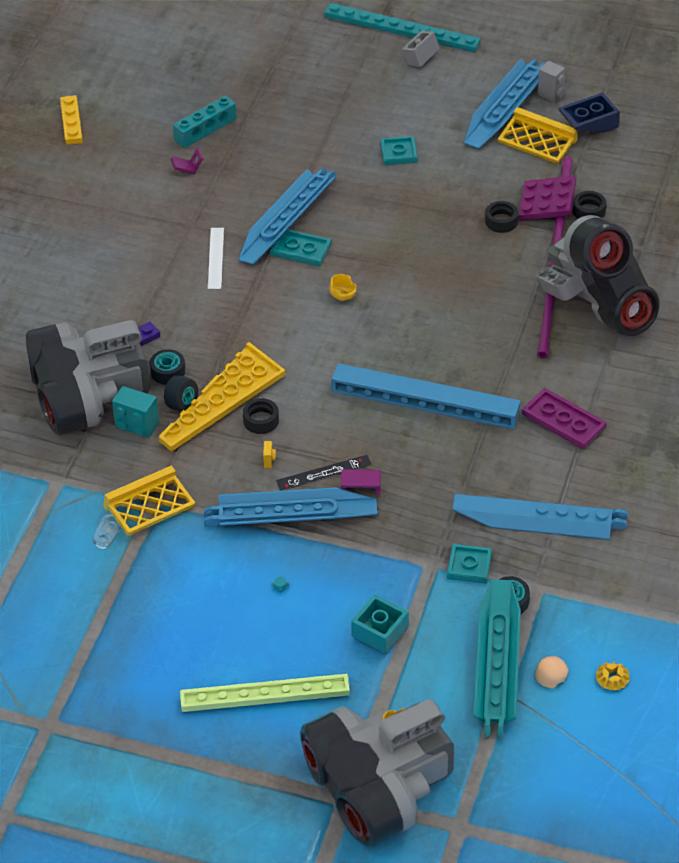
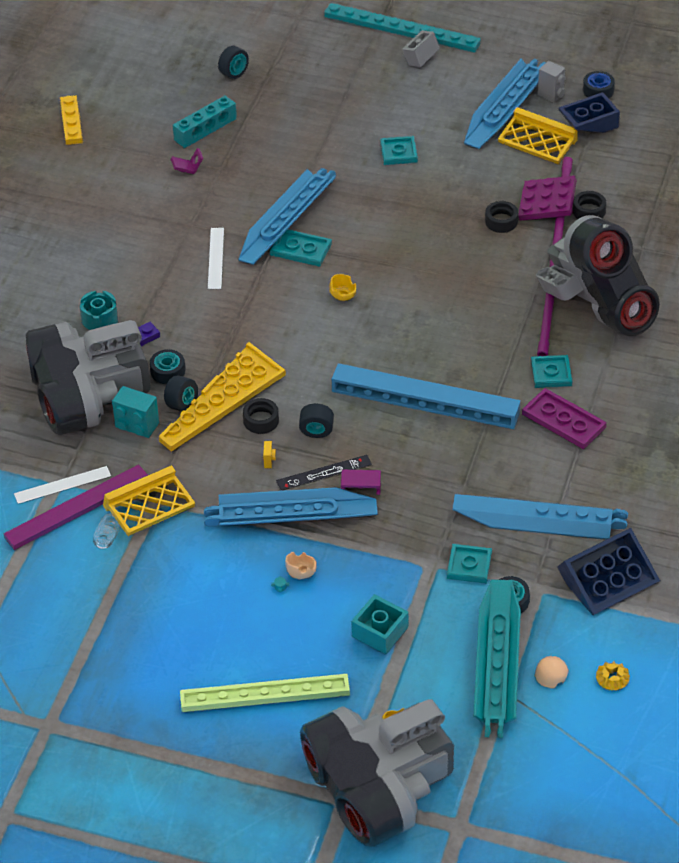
(62, 484): none -> white sticker
(70, 509): none -> magenta tile
(98, 310): none -> teal brick
(233, 62): none -> black wheel
(300, 566): none -> light nougat hair
(316, 420): none -> black wheel
(551, 371): none -> teal tile
(598, 82): none -> black wheel
(609, 572): none -> dark blue slope

